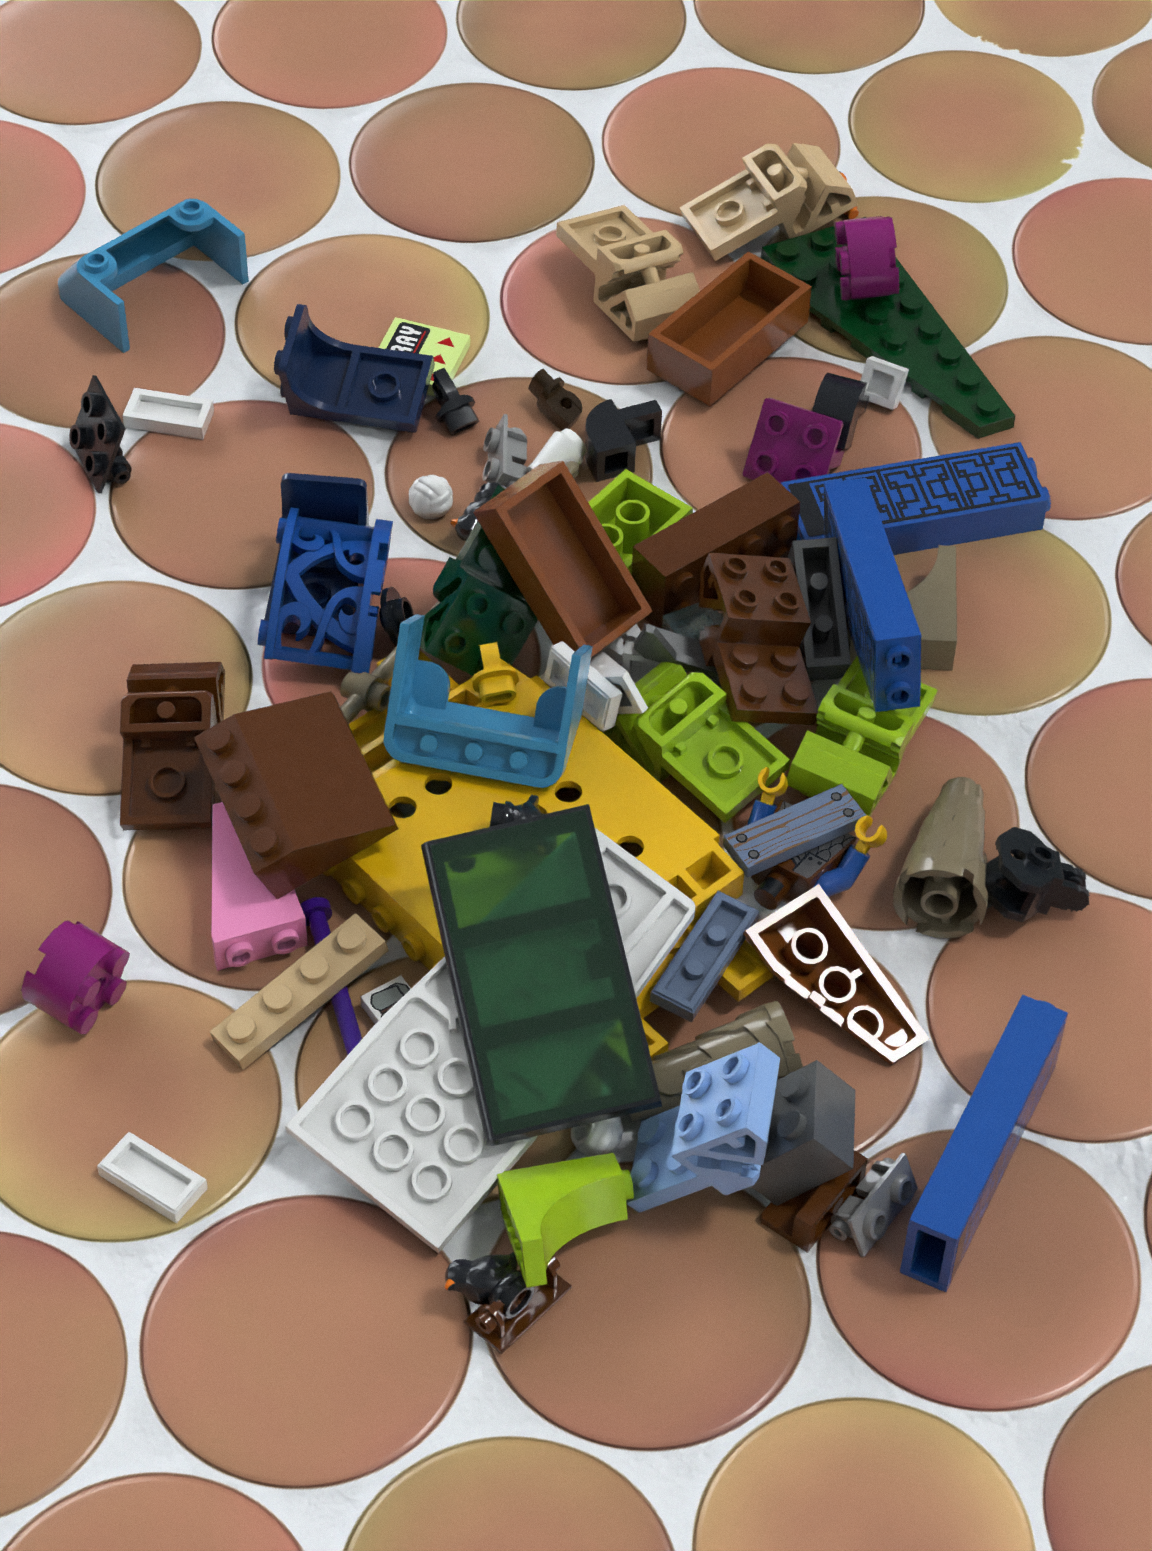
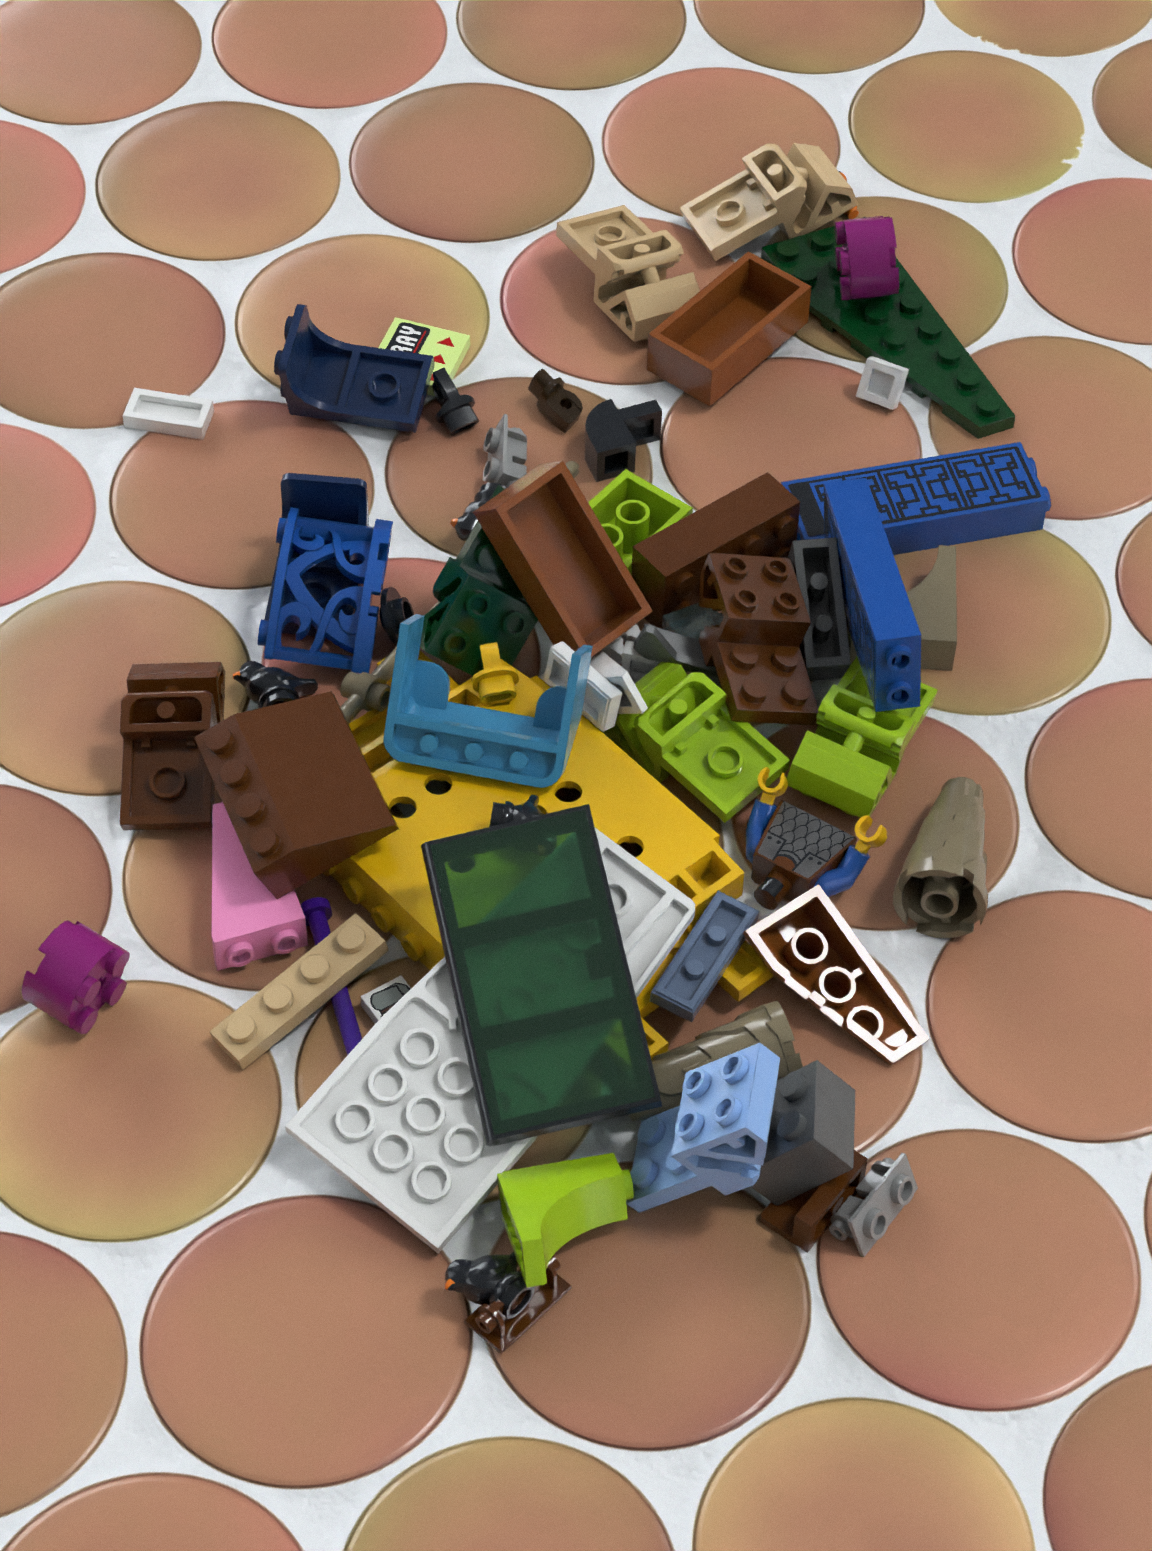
(90, 280): dark azure windscreen -> none
(98, 438): black hinge -> none
(152, 1177): white tile -> none
(272, 684): none -> black animal
(430, 497): white piece -> none
(561, 446): white cone -> none
(598, 1137): white piece -> none
(793, 443): magenta bracket -> none
(793, 830): sand blue tile -> none
(842, 400): black brick -> none
(983, 1143): blue brick -> none
(1033, 878): black hinge -> none

